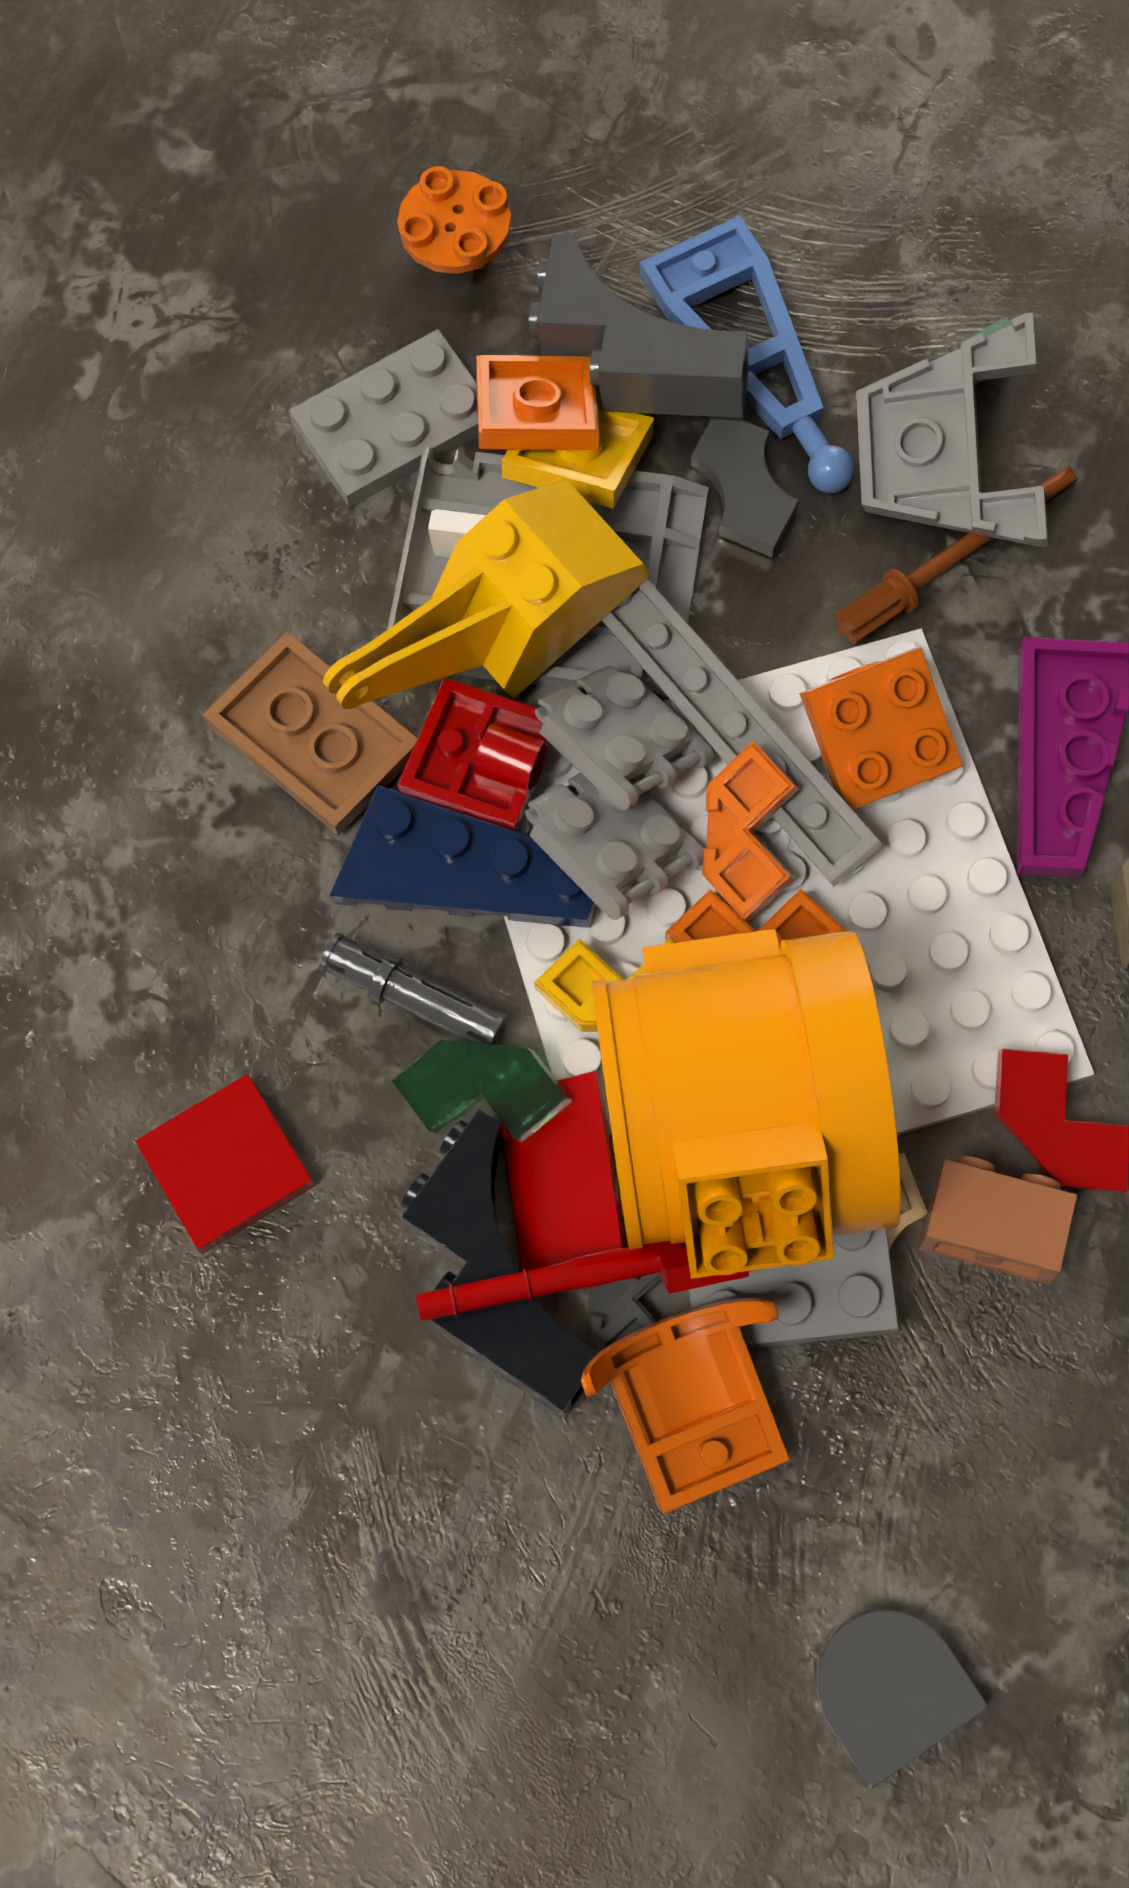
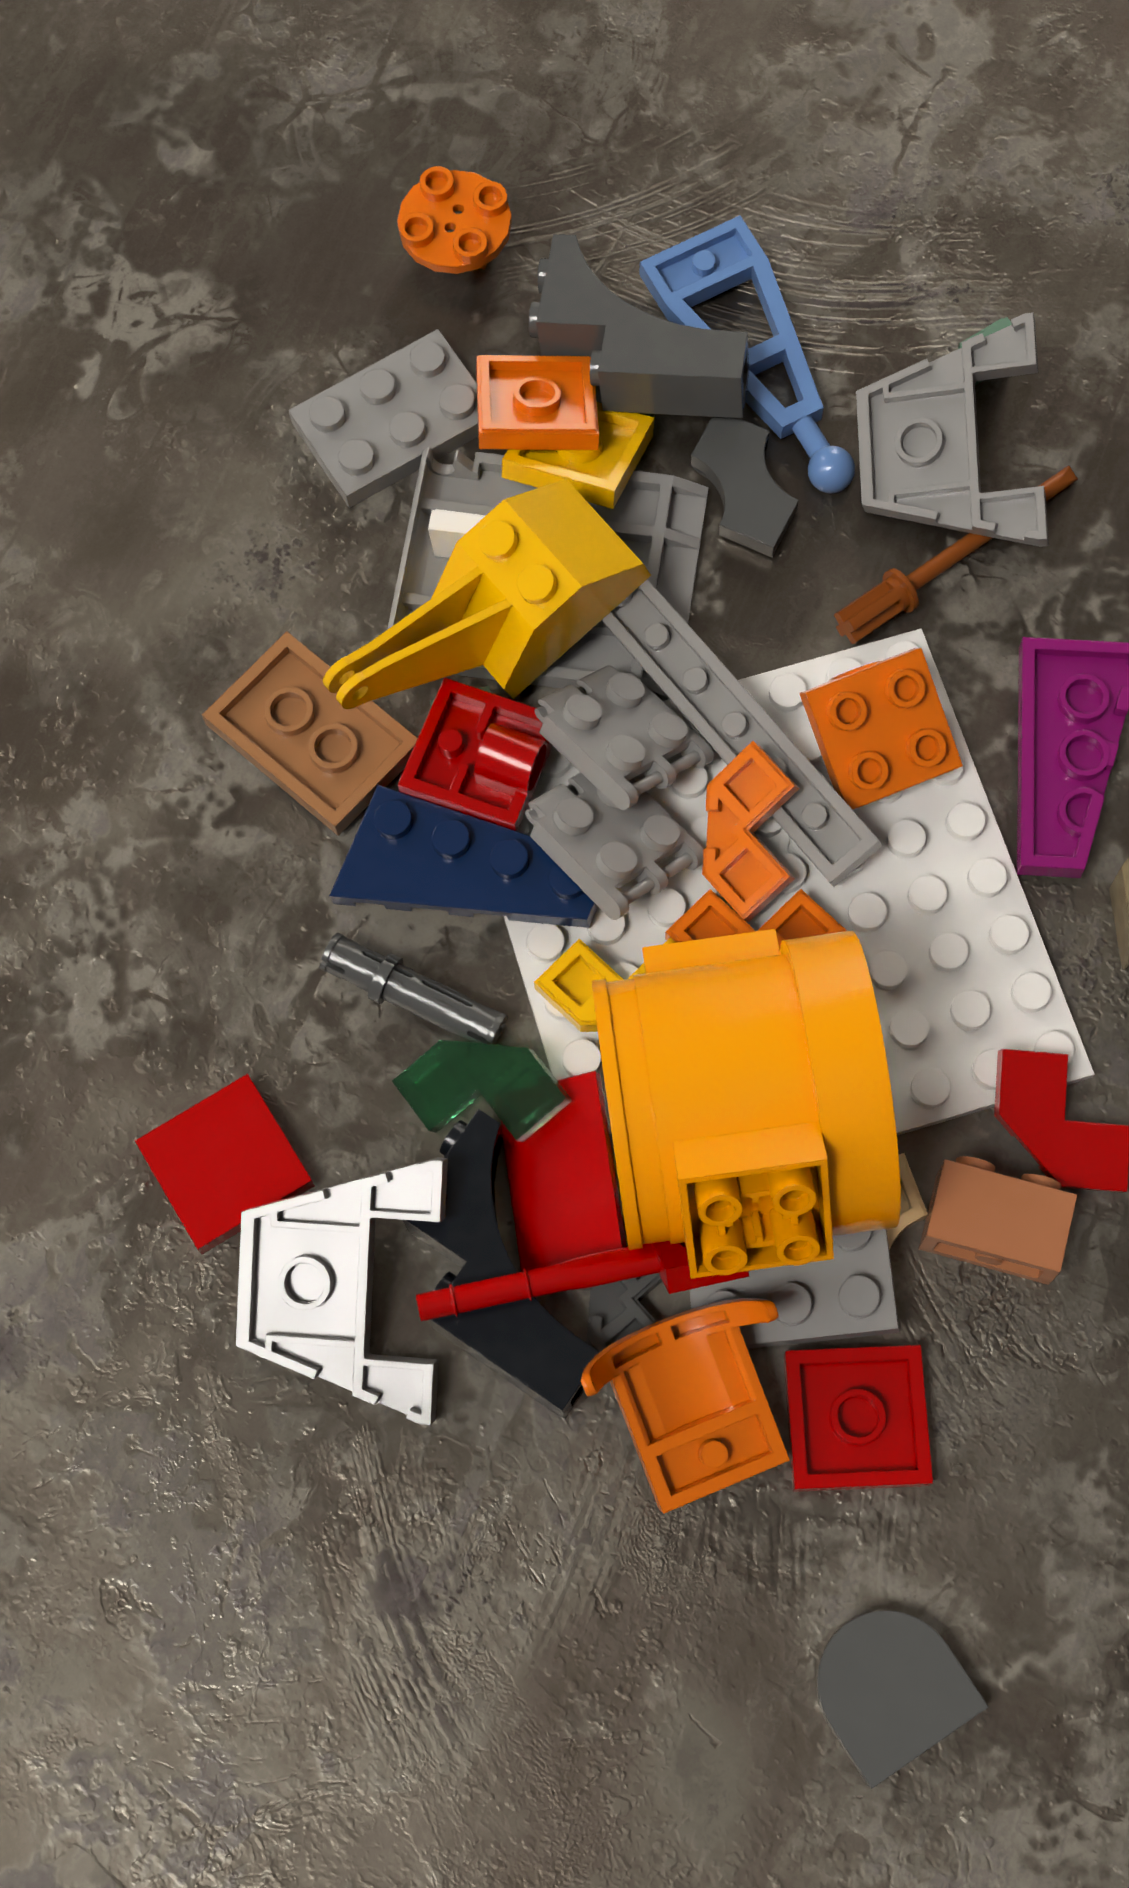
(311, 1284): none -> wing
(857, 1418): none -> red tile

